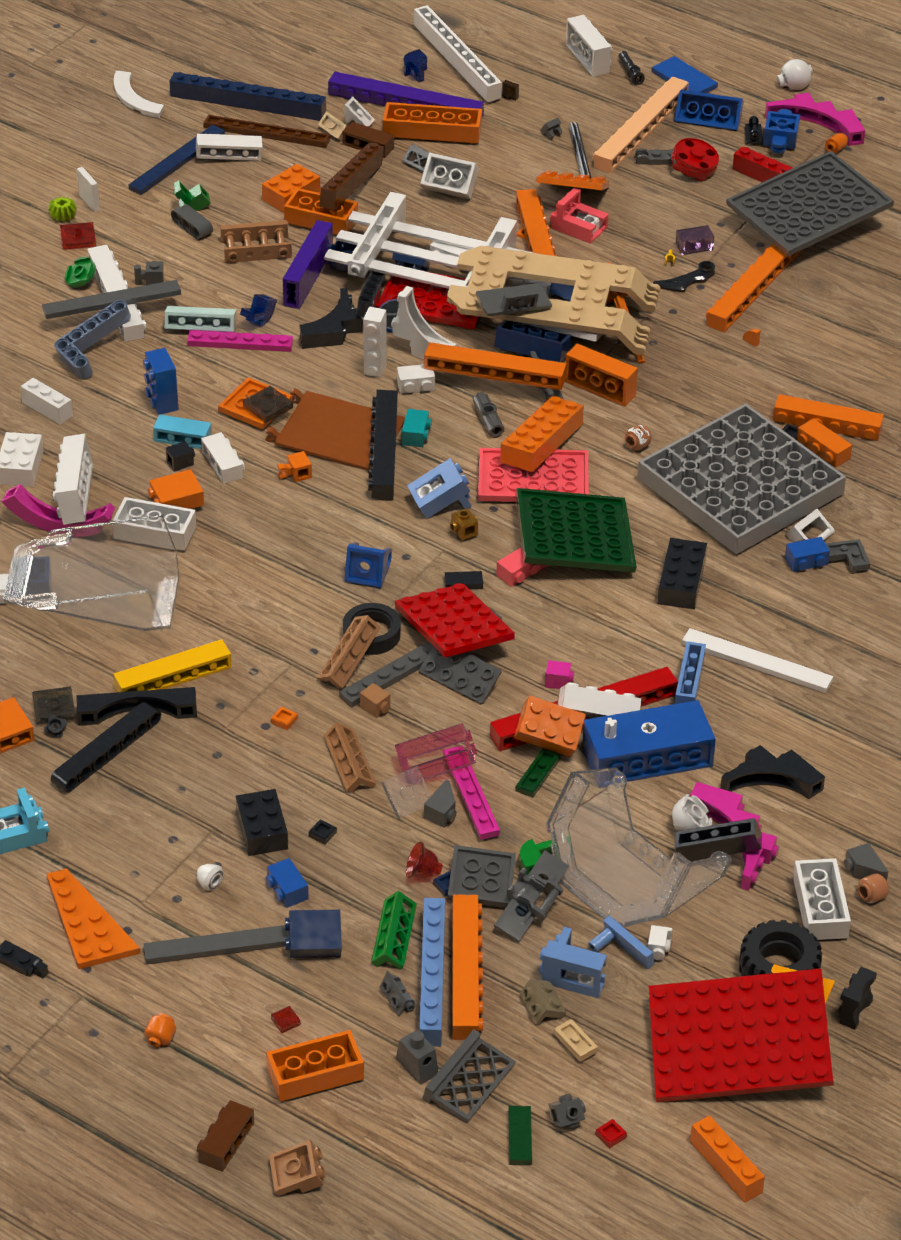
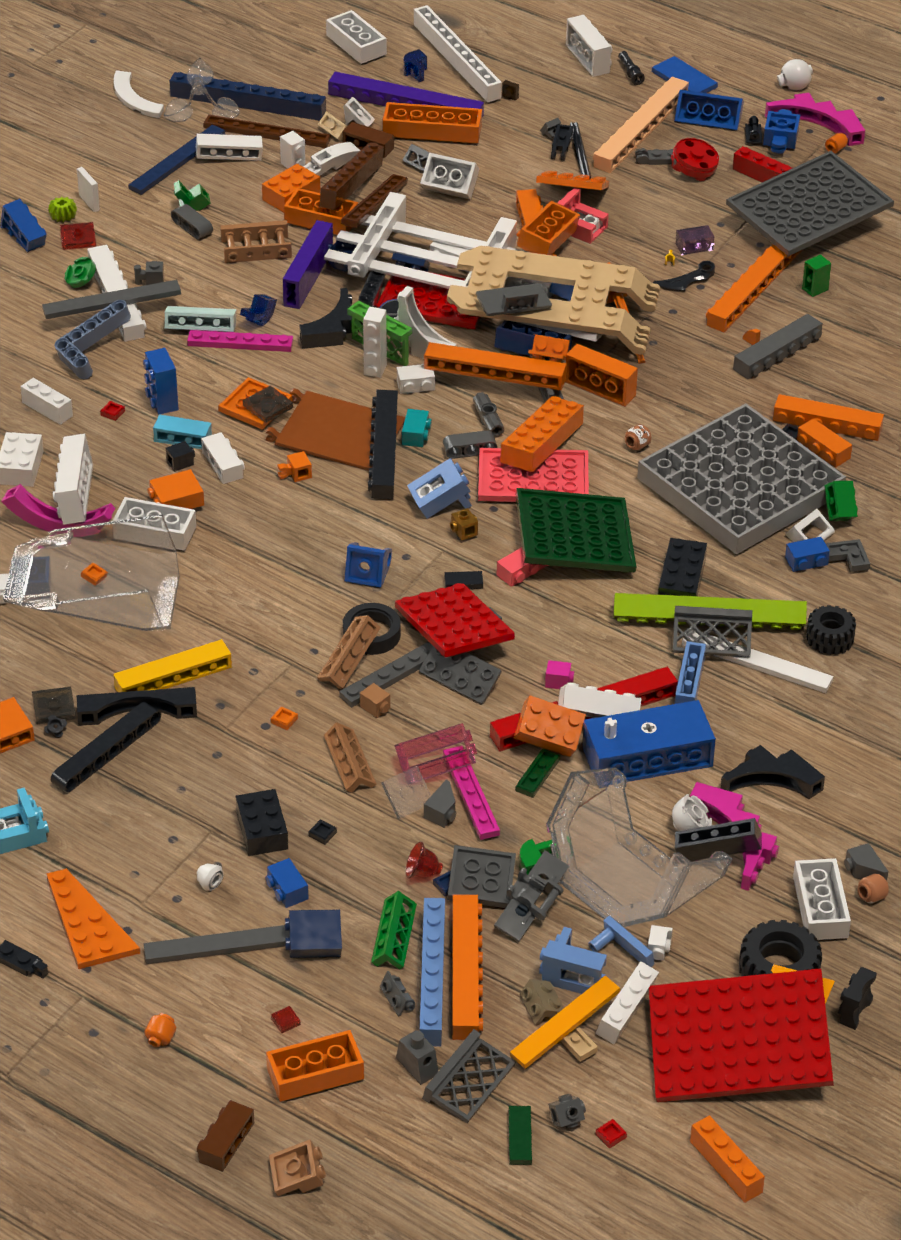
(22, 225): none -> blue wedge
(94, 574): none -> orange tile
(112, 410): none -> red tile
(198, 76): none -> clear plant
(292, 149): none -> white brick
(332, 156): none -> white slope
(356, 36): none -> white brick
(373, 201): none -> reddish brown tile
(394, 329): none -> bright green fence
(468, 443): none -> dark grey beam
(548, 229): none -> orange brick
(549, 347): none -> orange bracket
(561, 140): none -> black hinge
(565, 1022): none -> light orange tile
(627, 1003): none -> white brick
(662, 609): none -> lime brick
(713, 616): none -> dark grey fence
(777, 346): none -> dark grey brick
(816, 275): none -> green brick
(831, 630): none -> black tyre
(841, 500): none -> green brick

